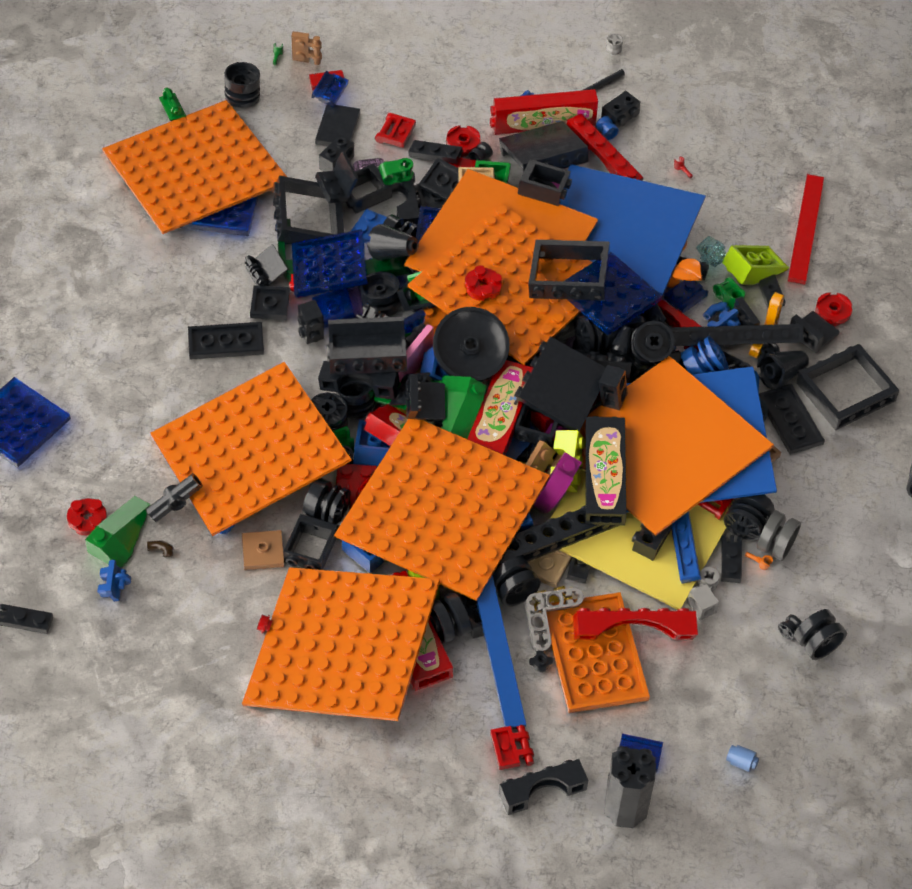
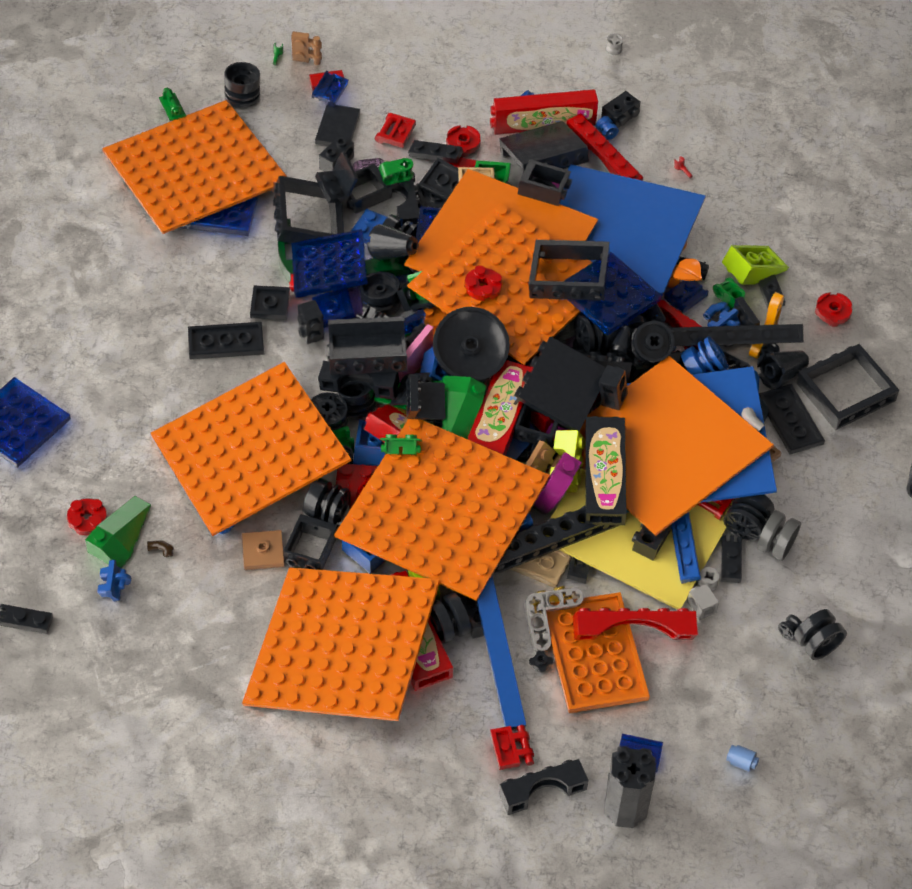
(174, 497): black piece -> none
(264, 623): red plate -> none
(265, 267): hinge -> none
(409, 444): none -> green hinge
(482, 152): black wheel -> none
(515, 581): black wheel -> none
(606, 80): black bar -> none
(711, 251): clear light blue brick -> none
(749, 415): none -> light grey arm
(764, 566): orange hand -> none
(805, 229): red tile -> none
(816, 330): black bracket -> none

